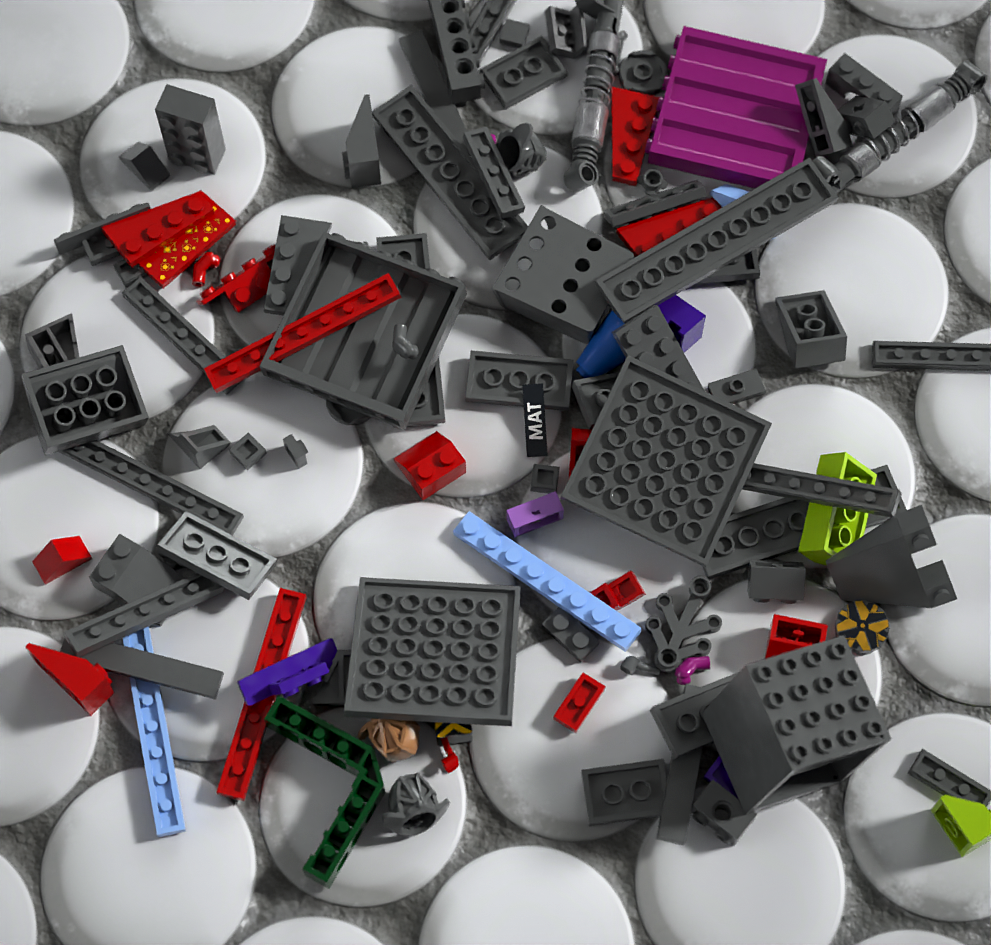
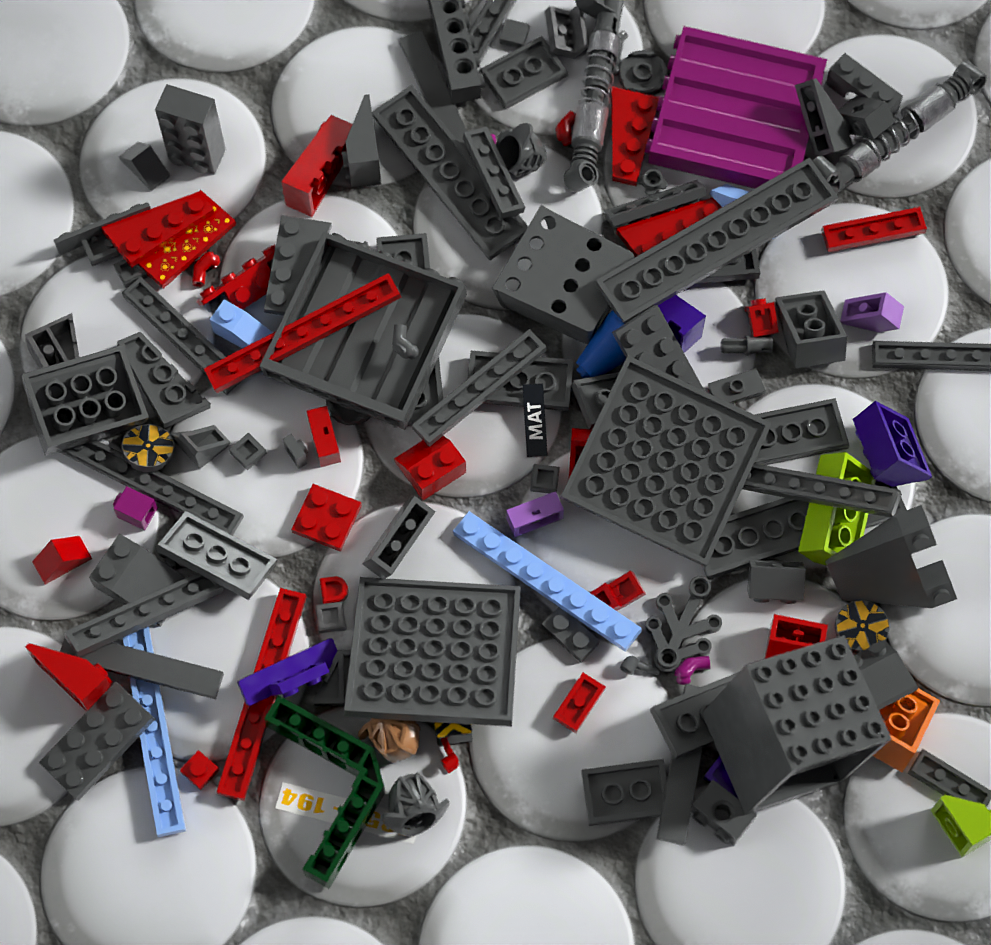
(97, 741): none -> dark grey plate
(134, 508): none -> magenta brick
(148, 448): none -> tile
(165, 389): none -> dark grey wing
(199, 770): none -> red plate
(237, 325): none -> light blue slope
(316, 167): none -> red wedge
(323, 436): none -> red piece
(325, 806): none -> white sticker
(326, 517): none -> red plate
(330, 617): none -> flat silver tile
(333, 589): none -> red tile
(398, 537): none -> dark grey brick
(479, 387): none -> dark grey plate
(563, 128): none -> red arm
(747, 345): none -> dark grey axle
(762, 317): none -> red bracket
(802, 432): none -> dark grey tile
(873, 312): none -> medium lavender slope
(874, 229): none -> red plate
(885, 674): none -> dark grey slope
(890, 446): none -> dark purple slope
(906, 724): none -> orange slope

